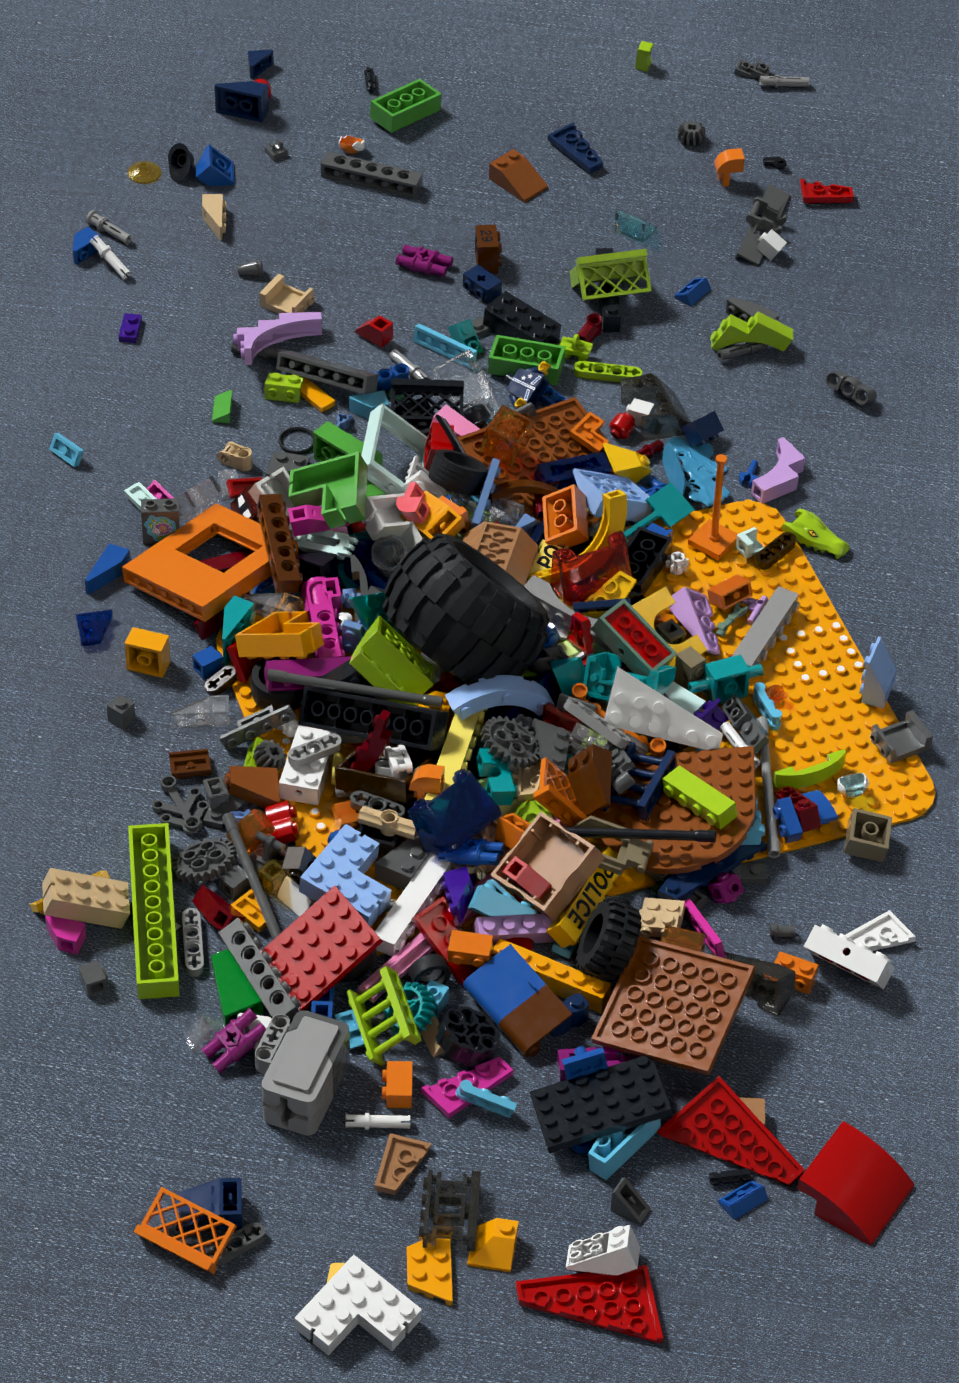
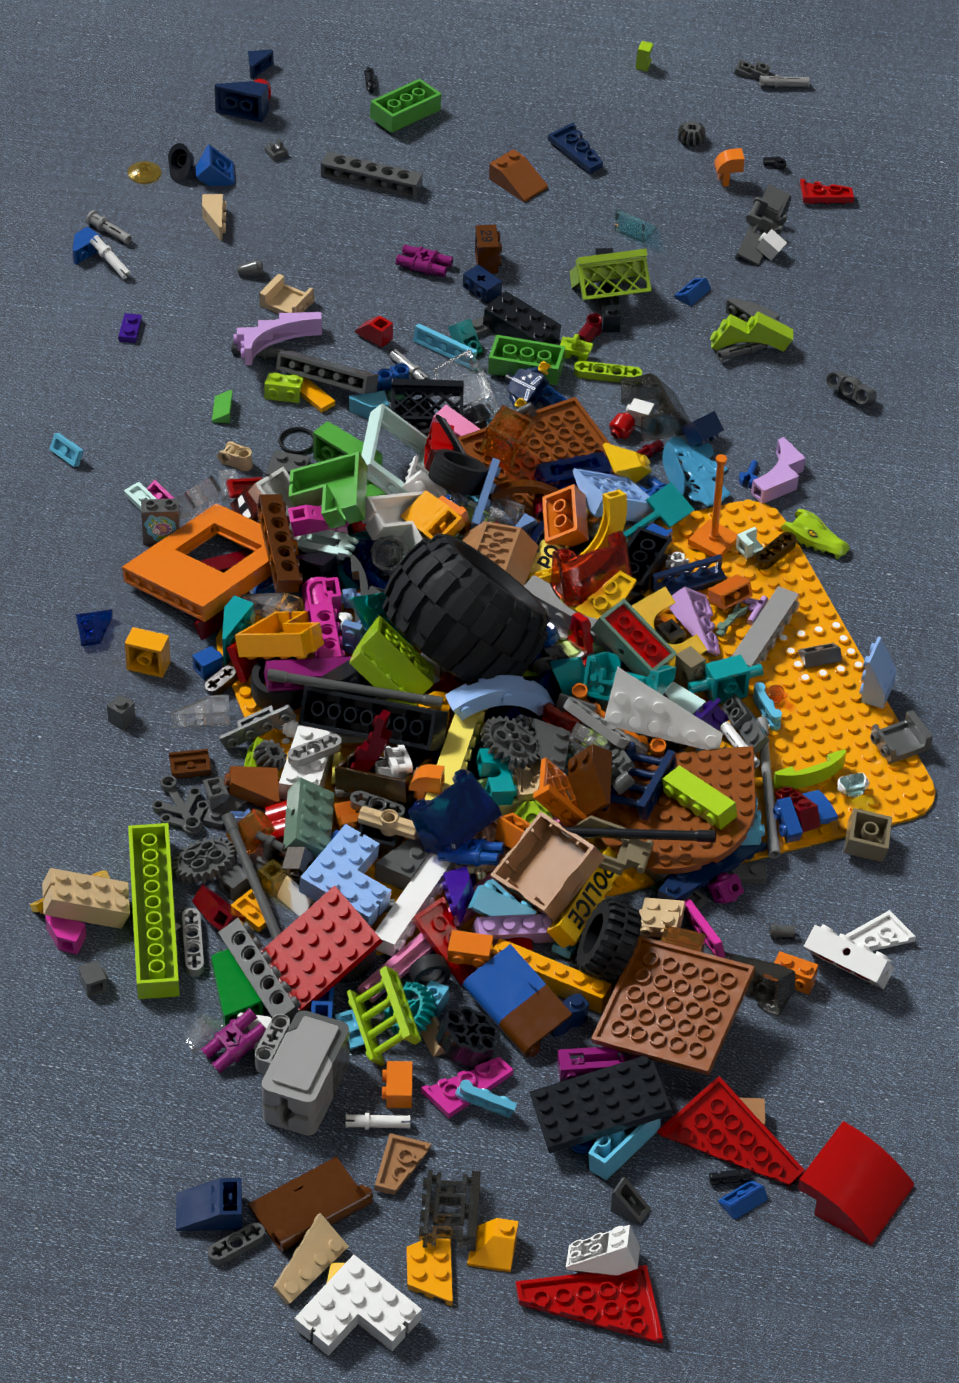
(107, 567): blue slope -> none
(182, 1249): orange fence -> none
(293, 1206): none -> reddish brown door
(308, 817): none -> sand green brick
(316, 1252): none -> tan wing
(343, 421): medium blue piece -> none
(351, 145): orange hair -> none
(412, 504): coral brick -> none
(526, 878): red slope -> none
(584, 1062): blue tile -> none
(586, 433): orange plate -> none
(596, 606): dark blue tile -> none
(698, 580): none -> dark blue fence
(820, 655): none -> dark grey slope

